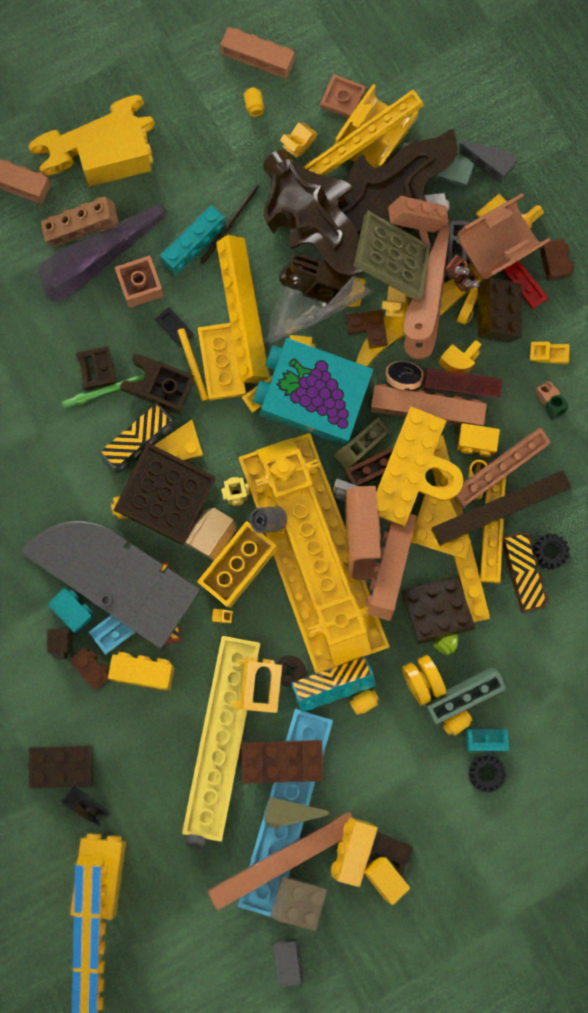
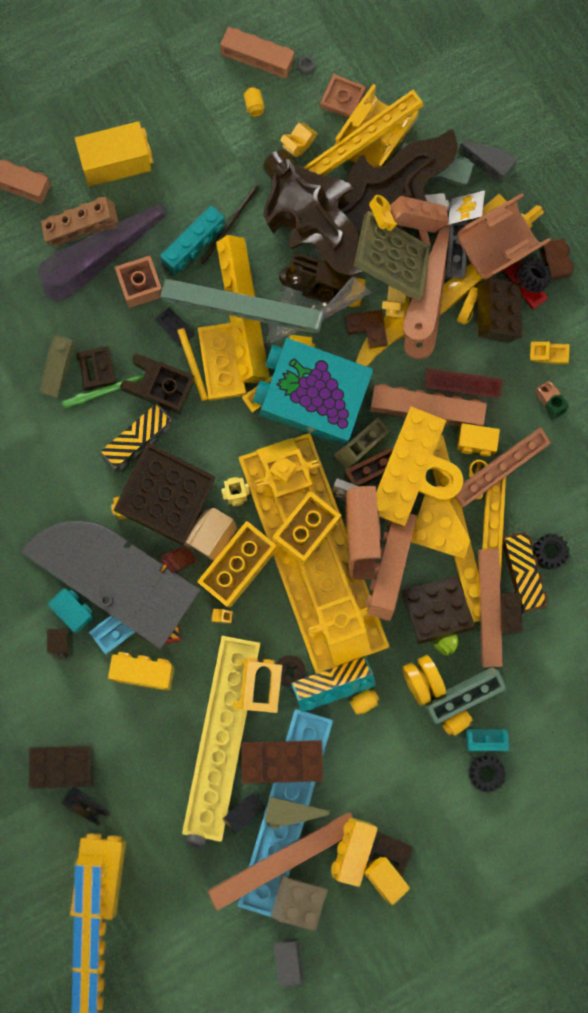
(57, 365): none -> olive slope
(64, 148): yellow piece -> none
(90, 669): reddish brown brick -> none
(178, 559): none -> clear red tile
(182, 443): yellow wing -> none
(242, 306): none -> sand green beam
(243, 813): none -> black tile
(268, 519): dark grey wheel -> none
(306, 65): none -> dark grey tile
(306, 528): none -> yellow brick
(382, 212): none -> yellow piece
(404, 375): tile -> none
(457, 361): yellow brick -> none
(463, 277): copper piece -> none
(466, 207): none -> white sticker
(490, 608): none -> nougat tile
(500, 508): dark brown tile -> none
(511, 614): none -> dark brown brick
(534, 275): none -> black tyre

